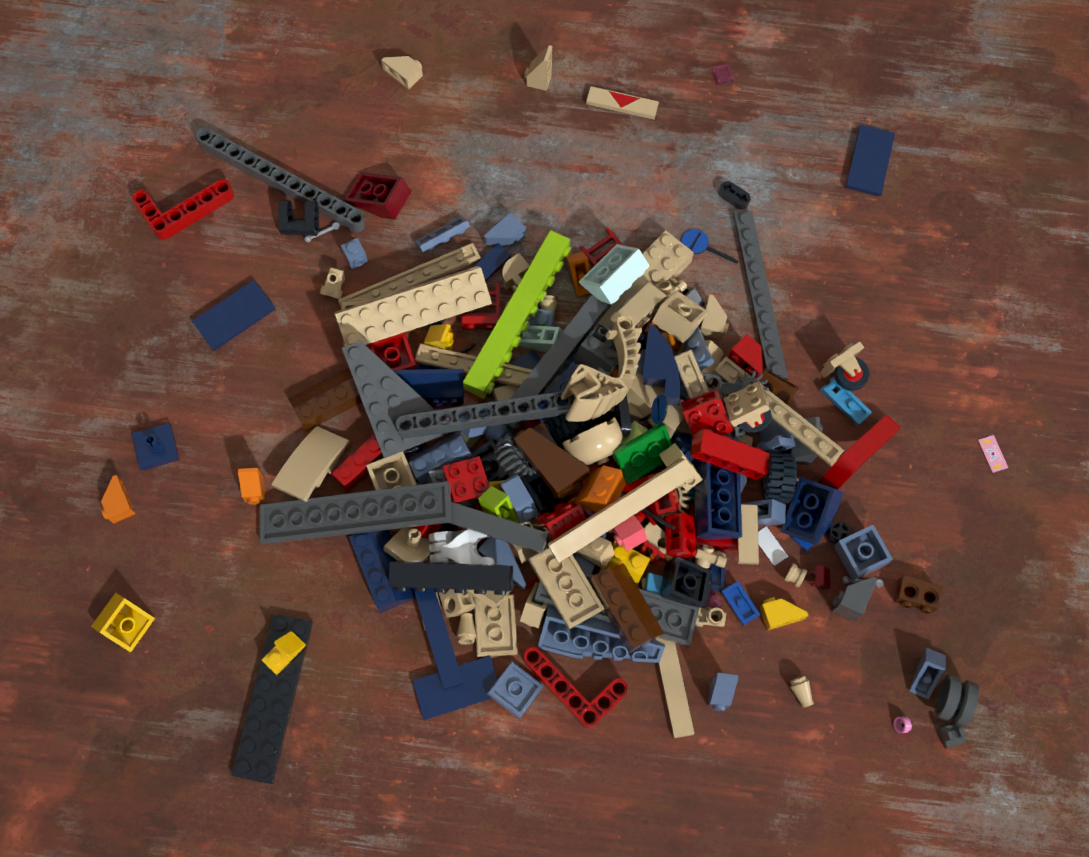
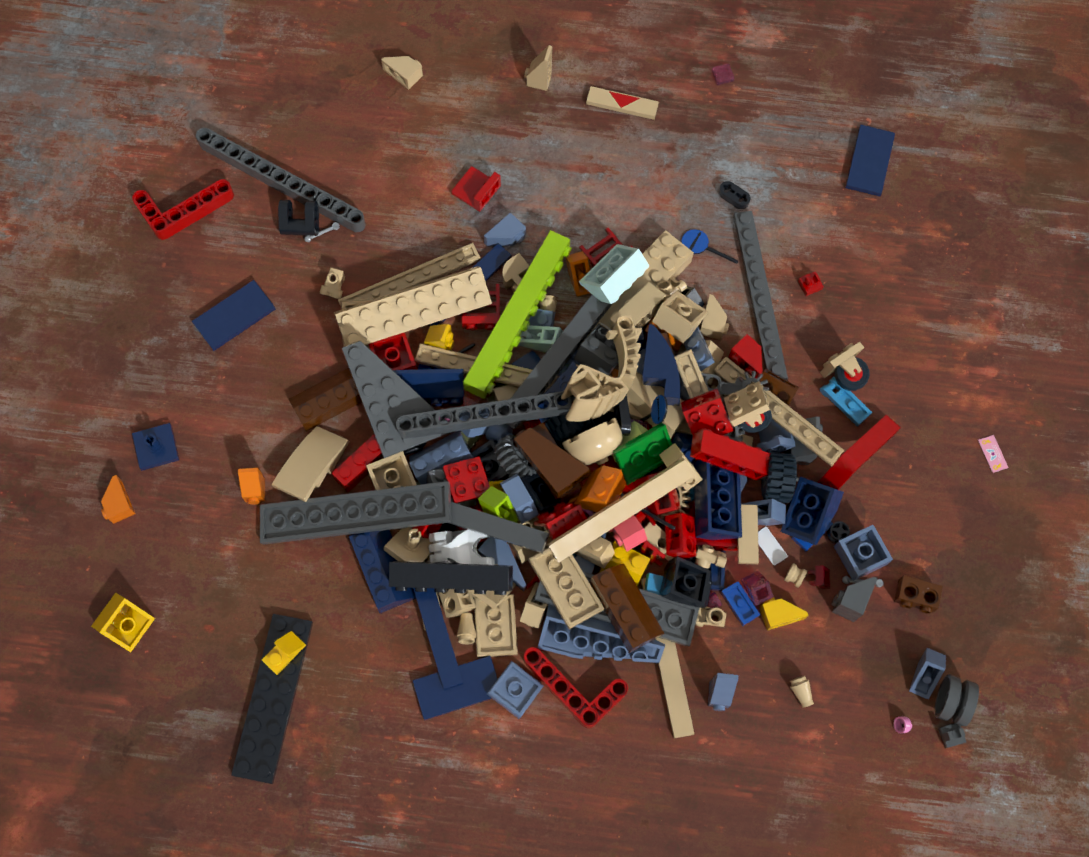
(354, 253): sand blue brick -> none
(379, 194): dark red slope -> none
(442, 234): sand blue plate -> none
(476, 188): none -> red bracket
(757, 588): none -> clear pink brick
(810, 283): none -> red tile

